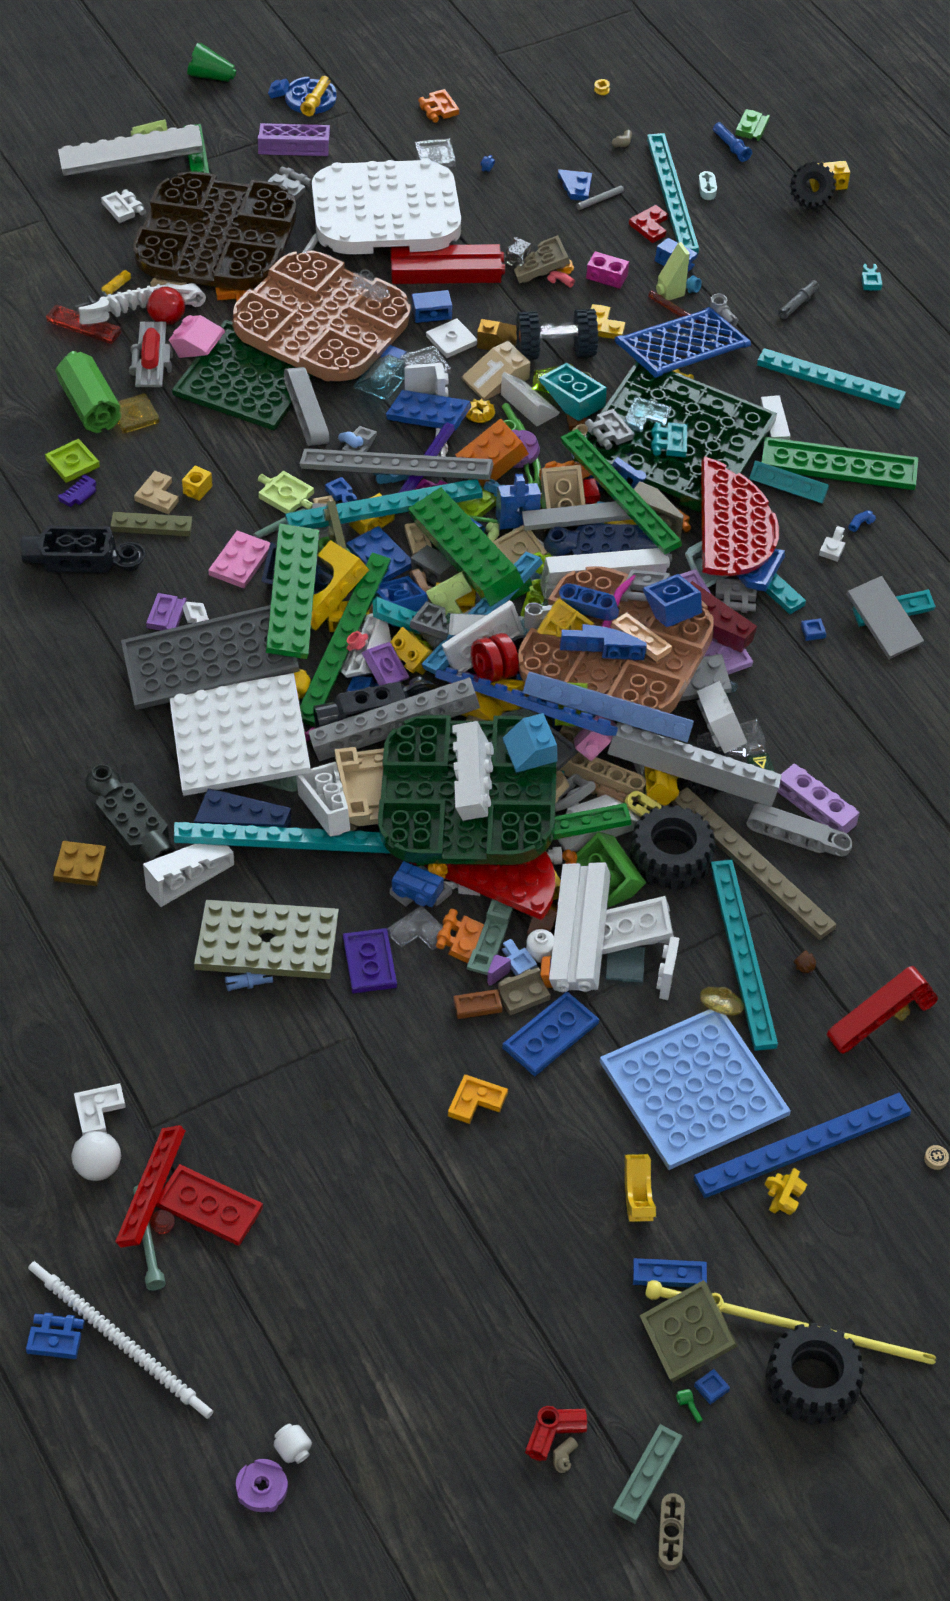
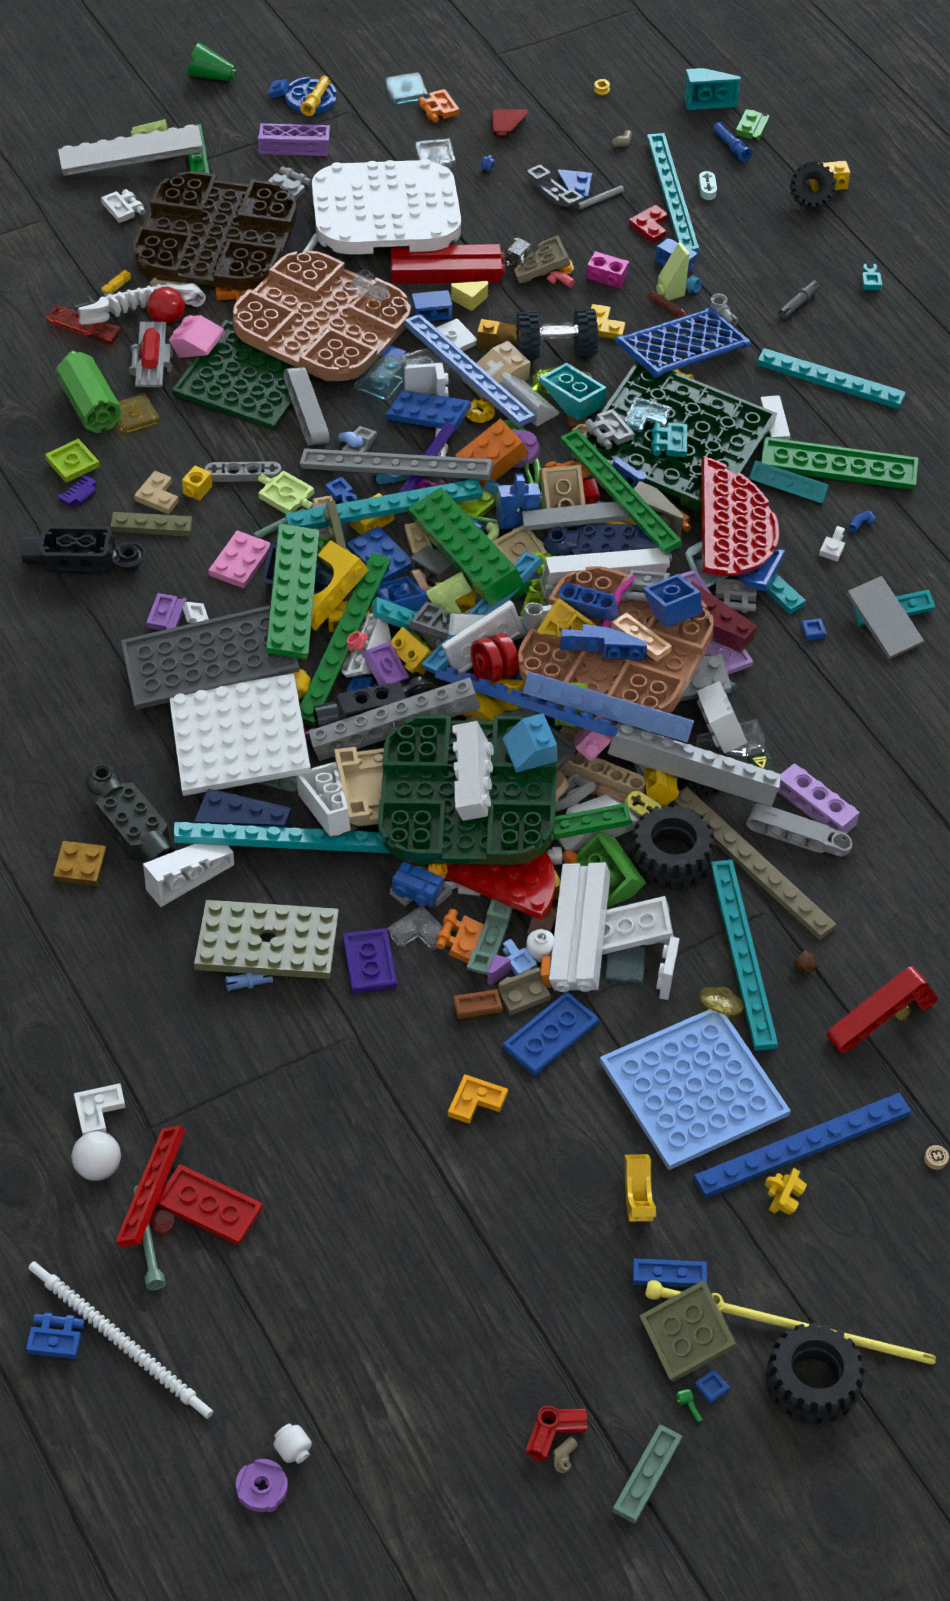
(242, 468): none -> light grey beam
(406, 88): none -> clear light blue plate
(469, 293): none -> light yellow slope
(469, 370): none -> medium blue plate
(506, 120): none -> red slope
(552, 190): none -> dark grey slope
(663, 1538): dark tan beam -> none
(710, 89): none -> teal slope

